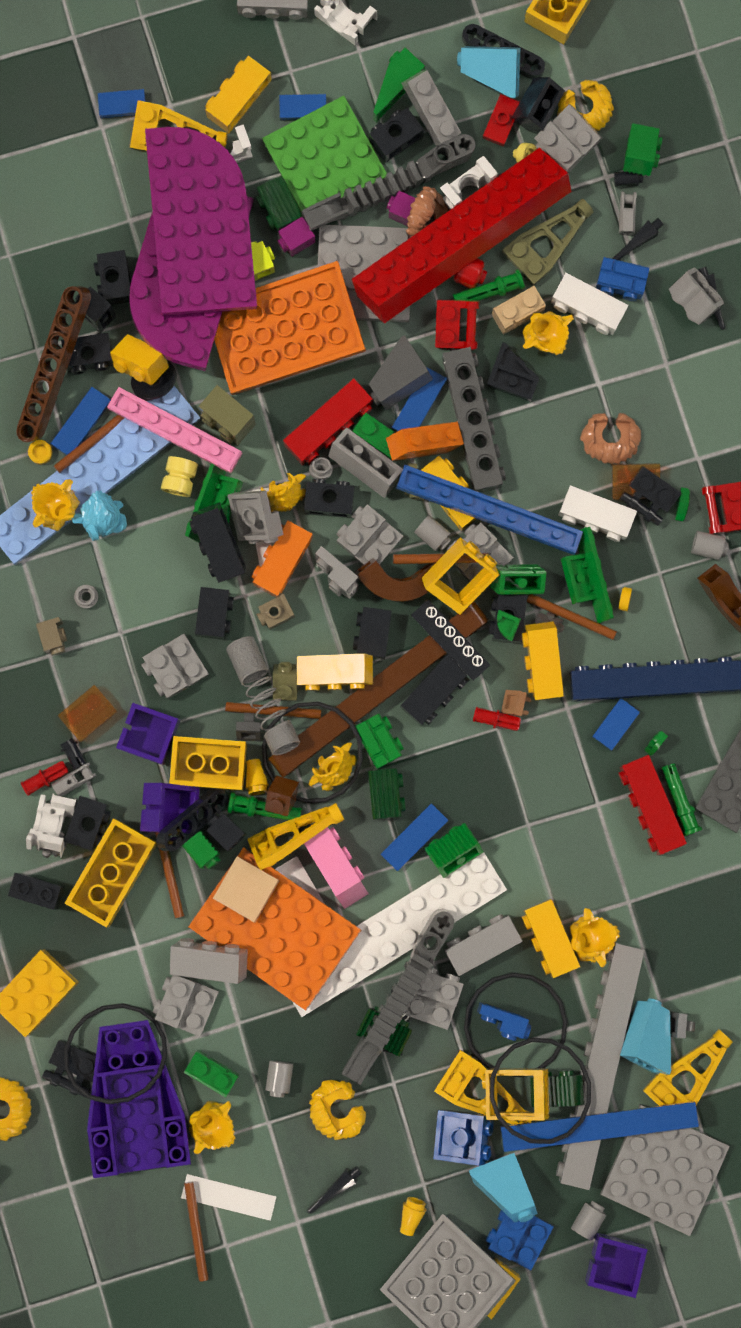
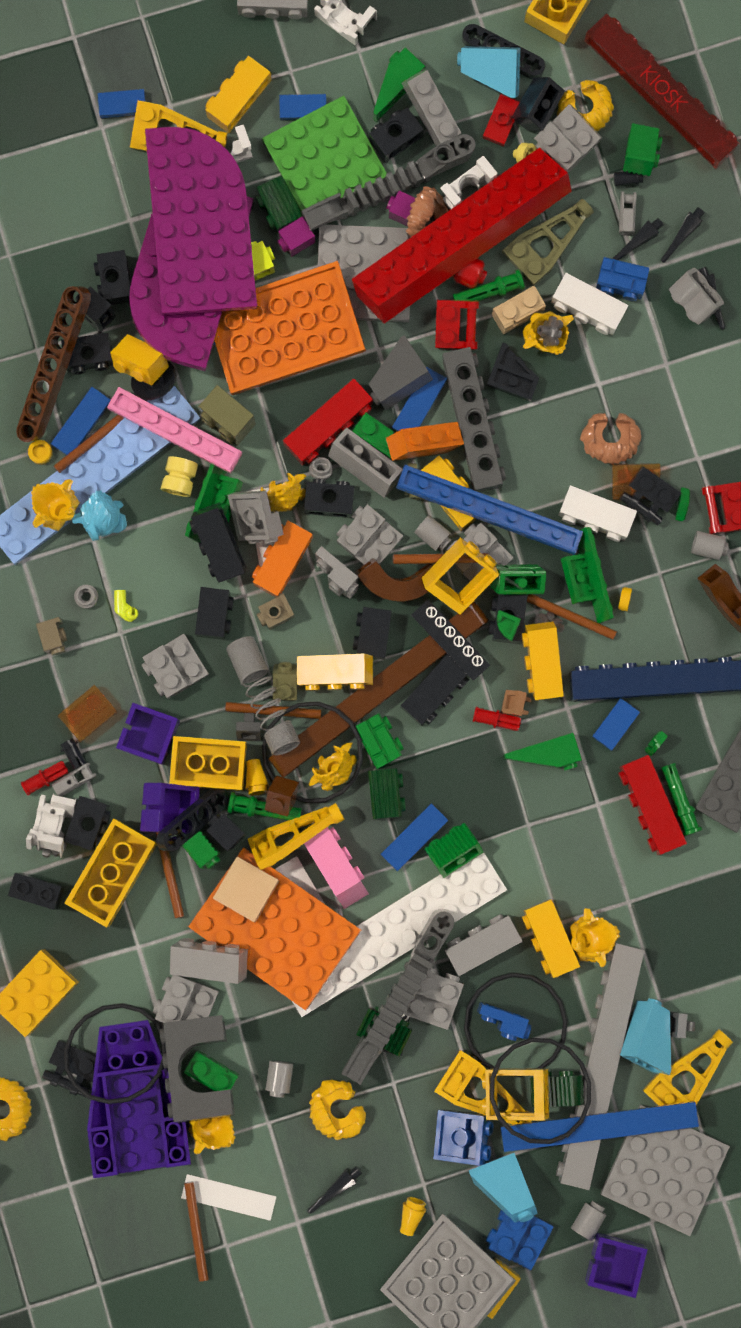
(123, 609): none -> neon yellow arm
(179, 1039): none -> dark grey arch
(550, 331): none -> flat silver plant
(552, 753): none -> green slope
(661, 90): none -> clear red brick
(690, 224): none -> black piece

